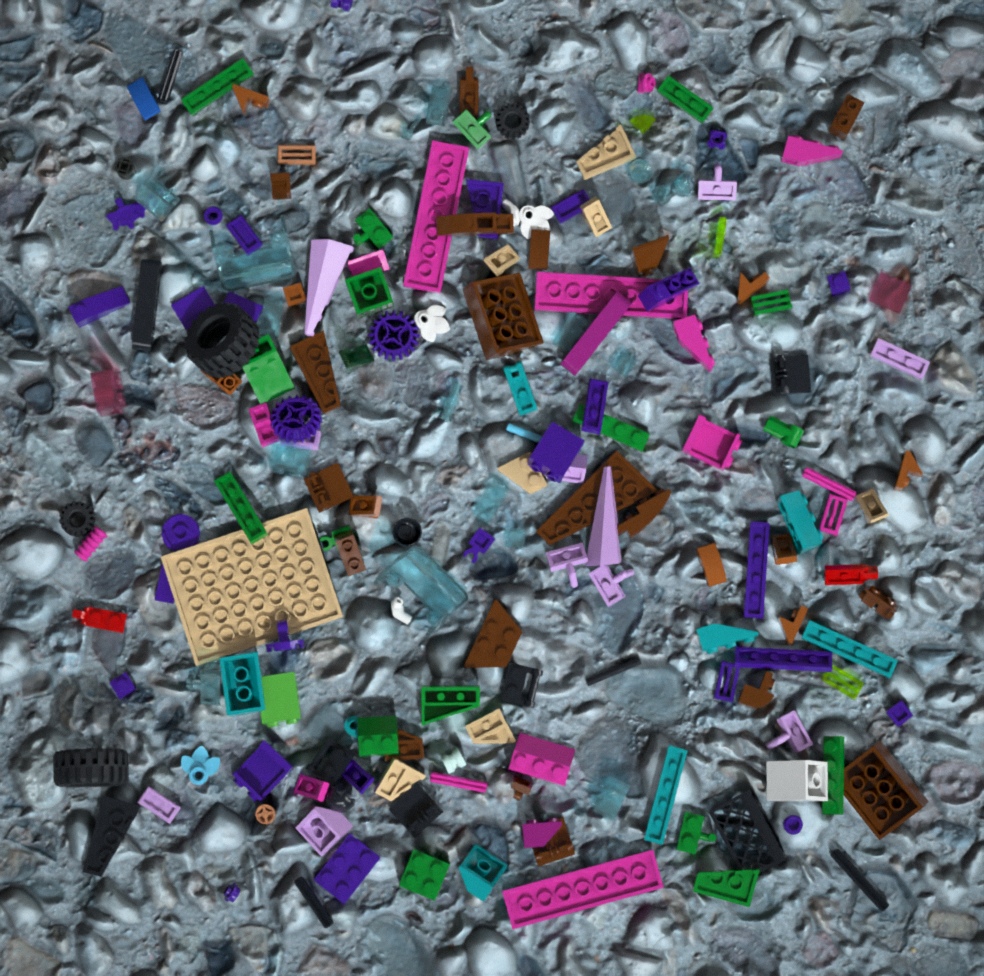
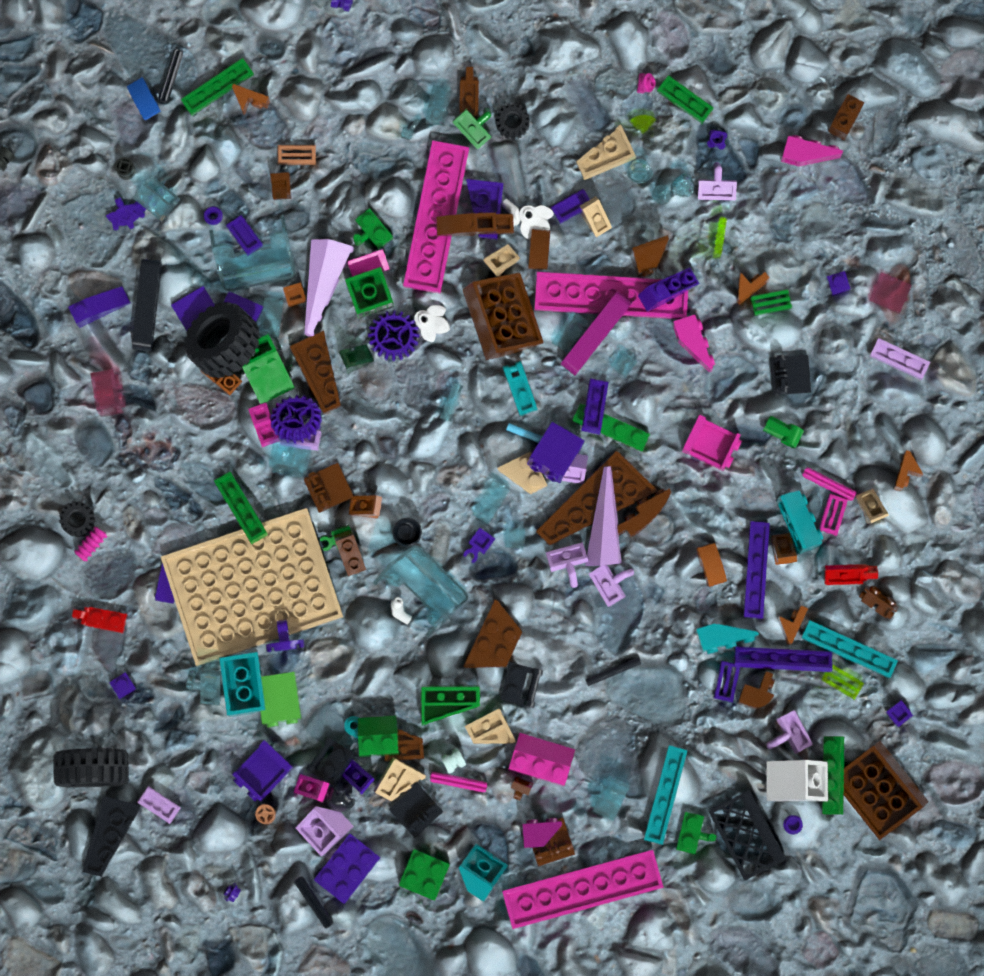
(180, 532): dark purple tile -> none
(200, 763): medium azure plate -> none
(728, 885): green wing -> none
(859, 880): black axle -> none

